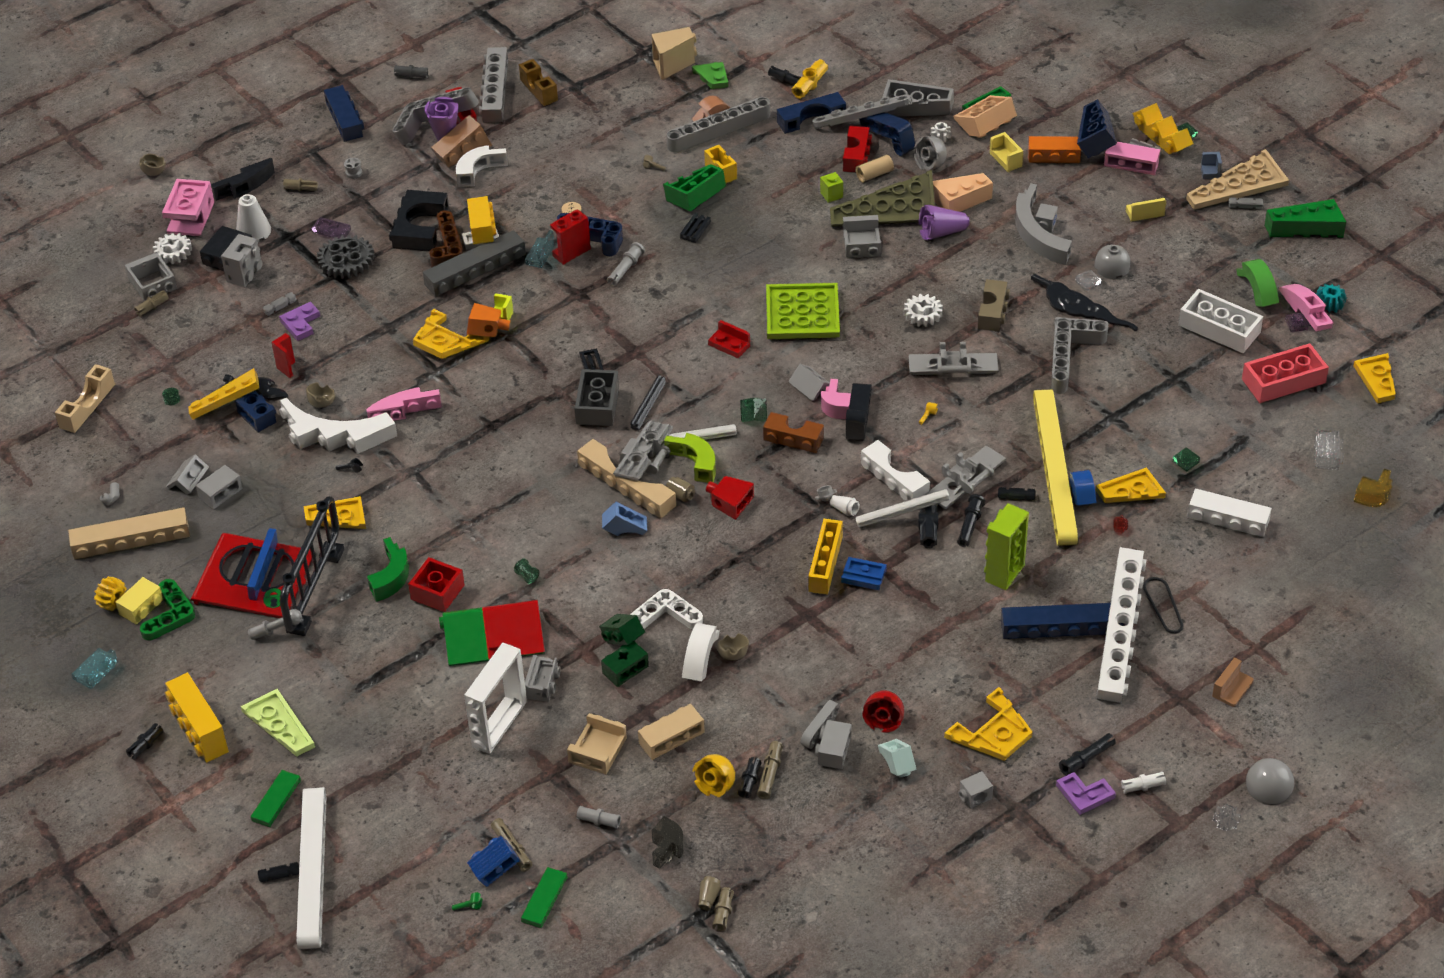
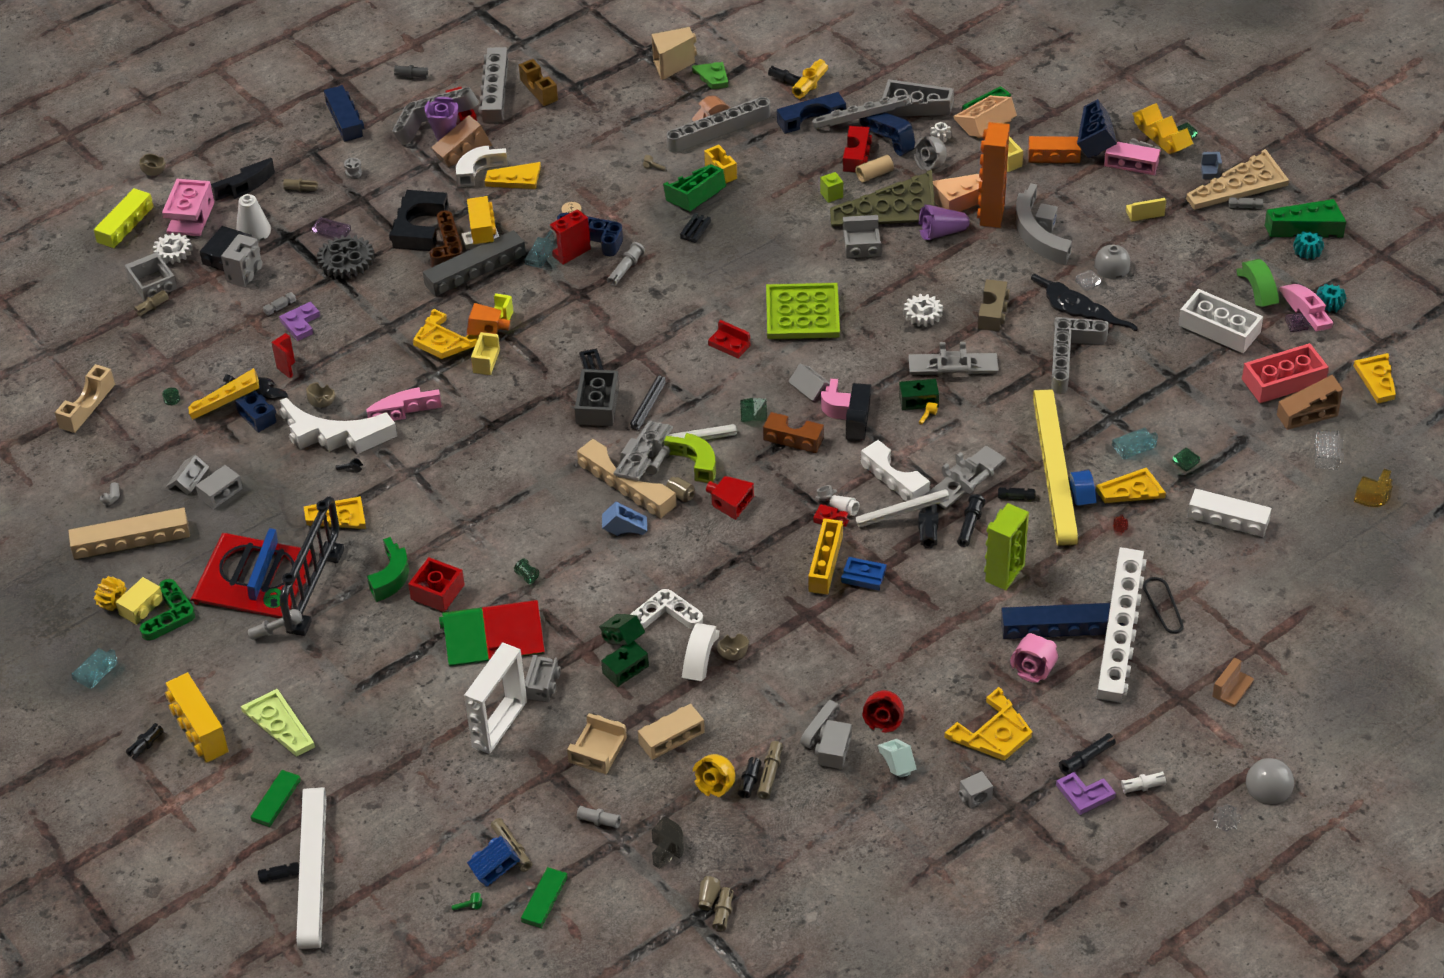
(123, 218): none -> neon yellow brick
(485, 353): none -> light yellow panel
(517, 176): none -> yellow wing
(832, 513): none -> red plate
(918, 393): none -> dark green brick
(993, 174): none -> orange brick
(1034, 658): none -> bright pink brick
(1135, 443): none -> clear light blue bracket
(1308, 245): none -> teal gear
(1311, 404): none -> medium nougat wedge

